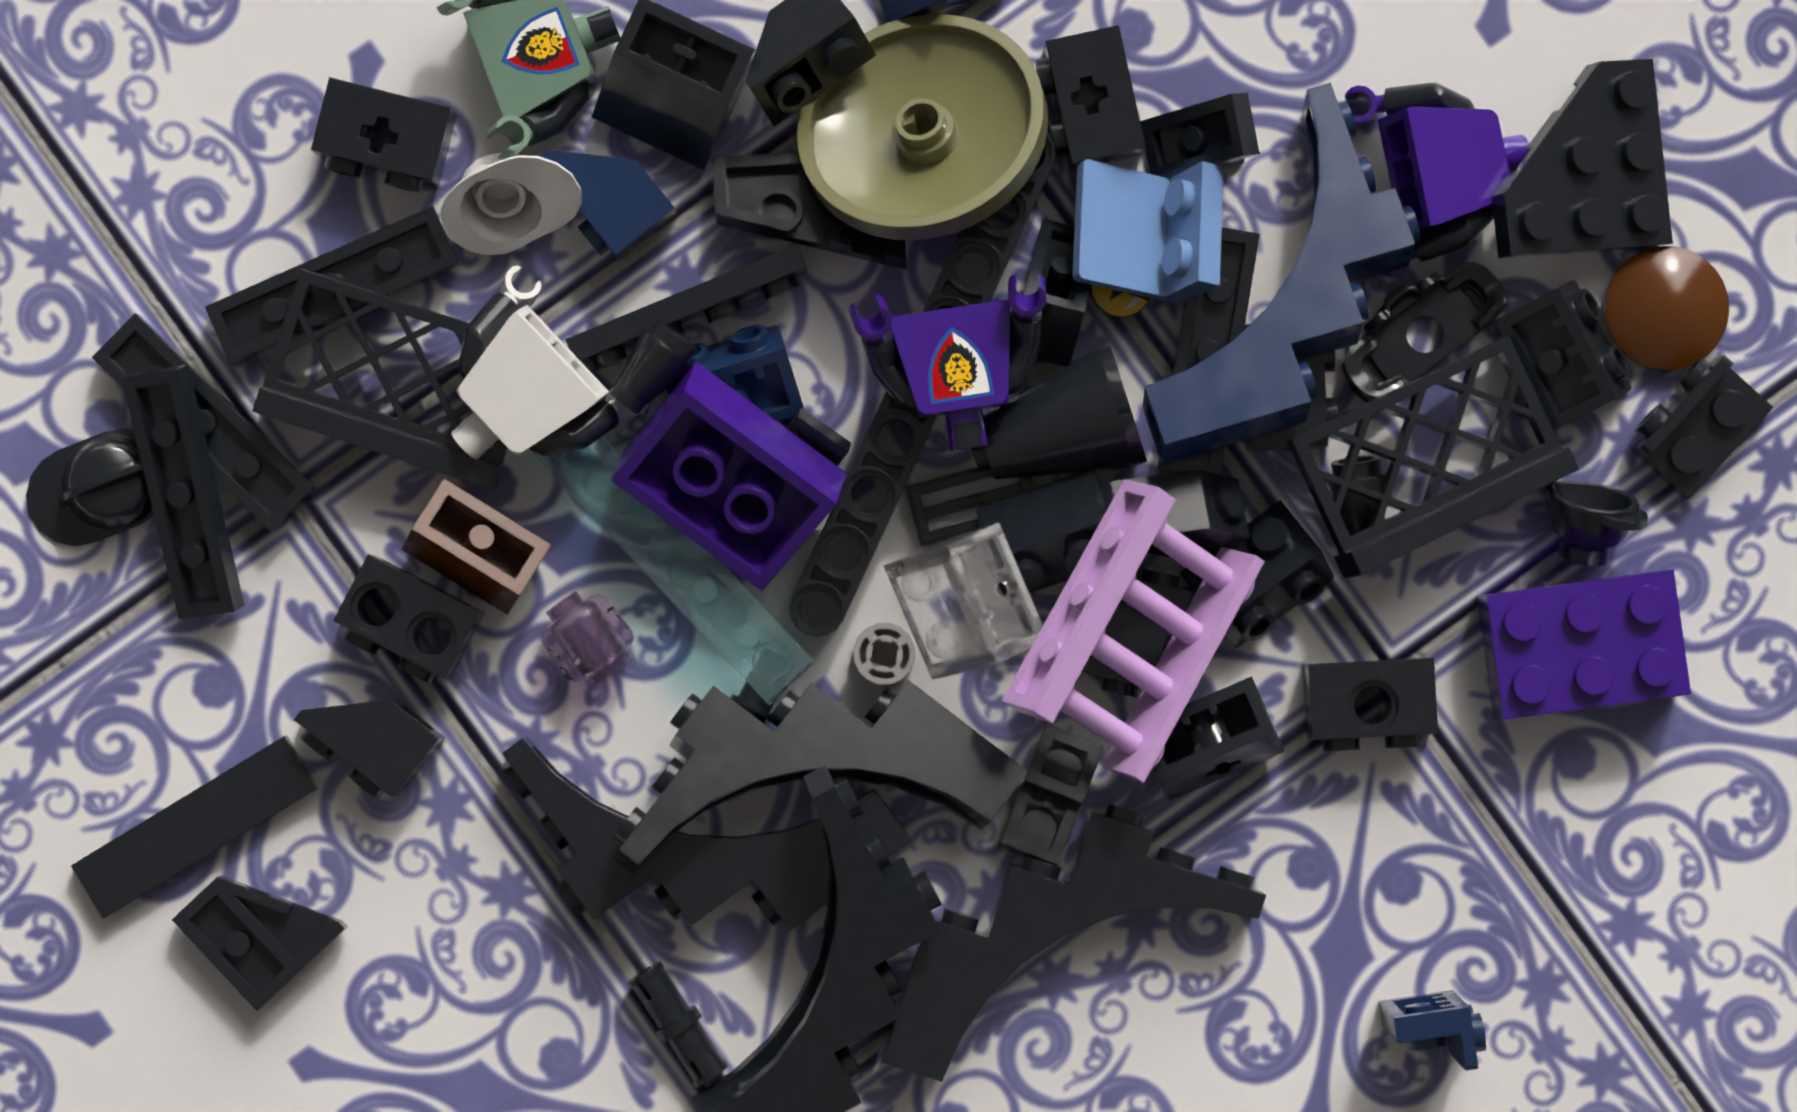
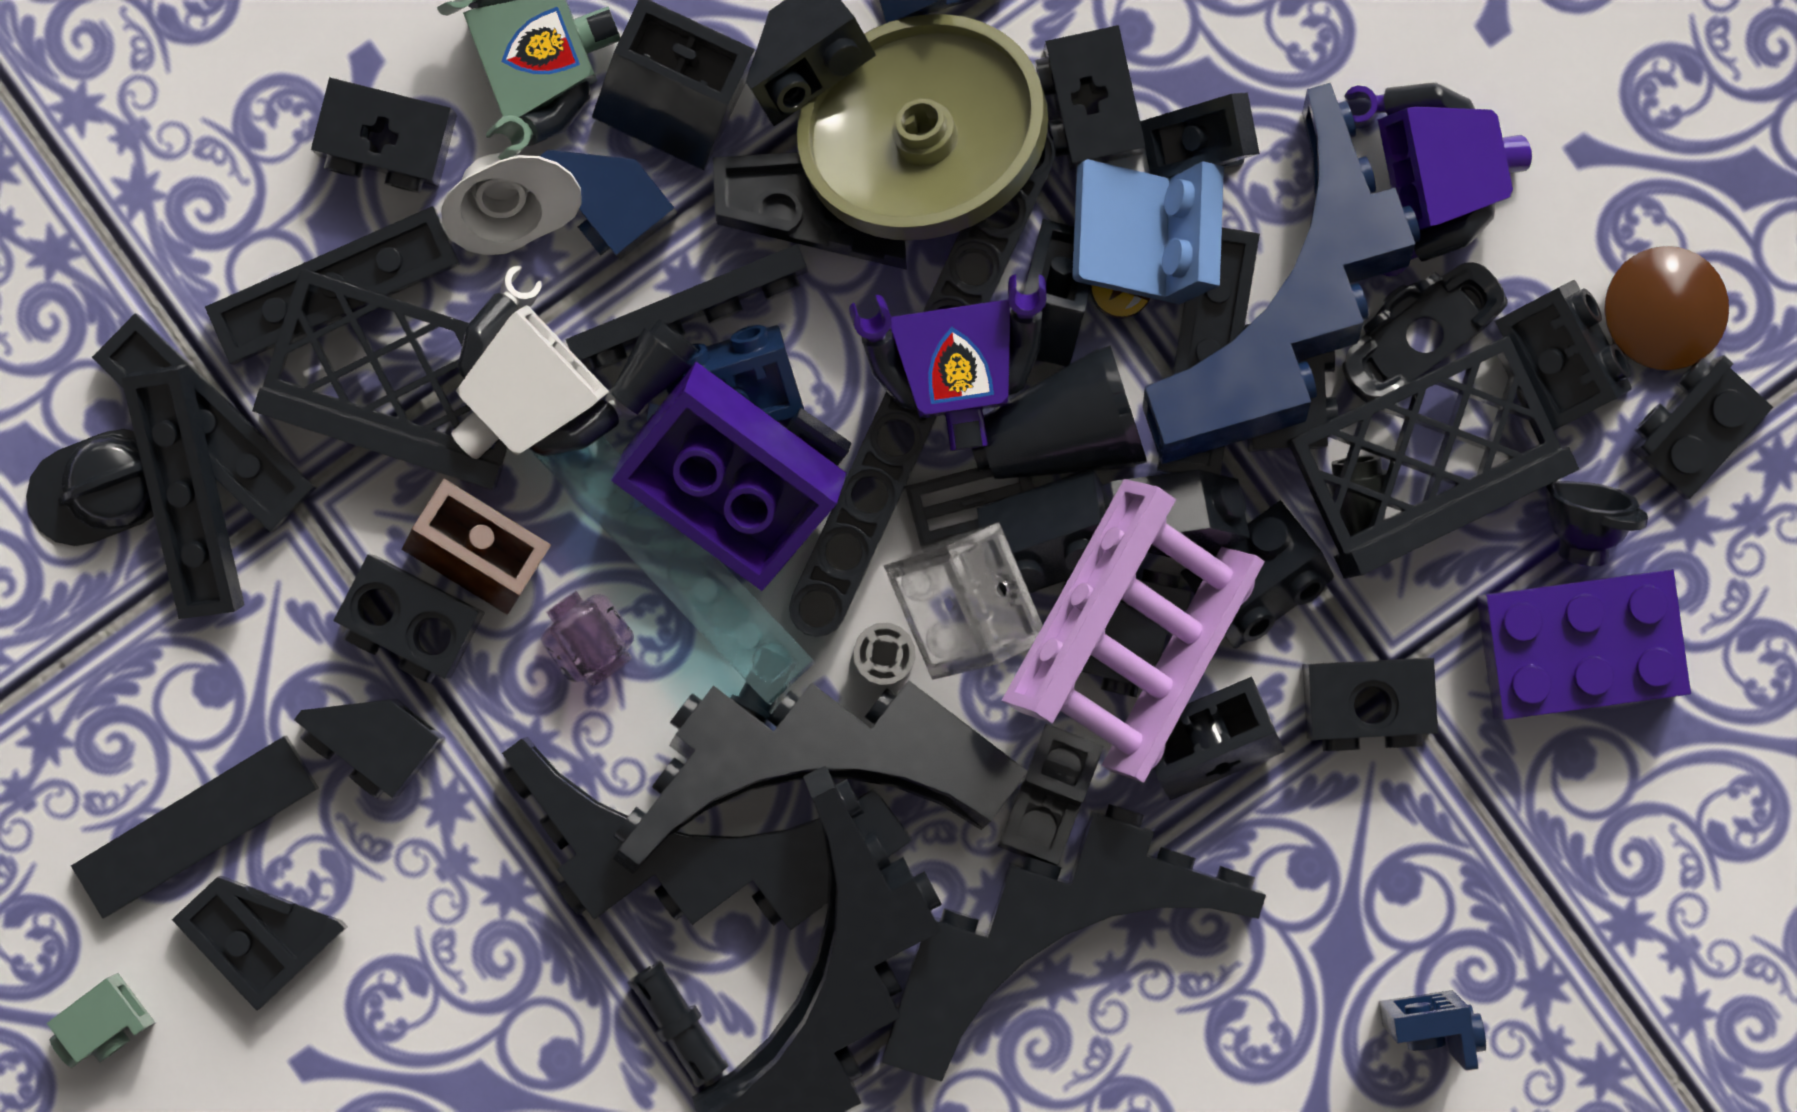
(98, 1022): none -> sand green brick
(1591, 171): black plate -> none

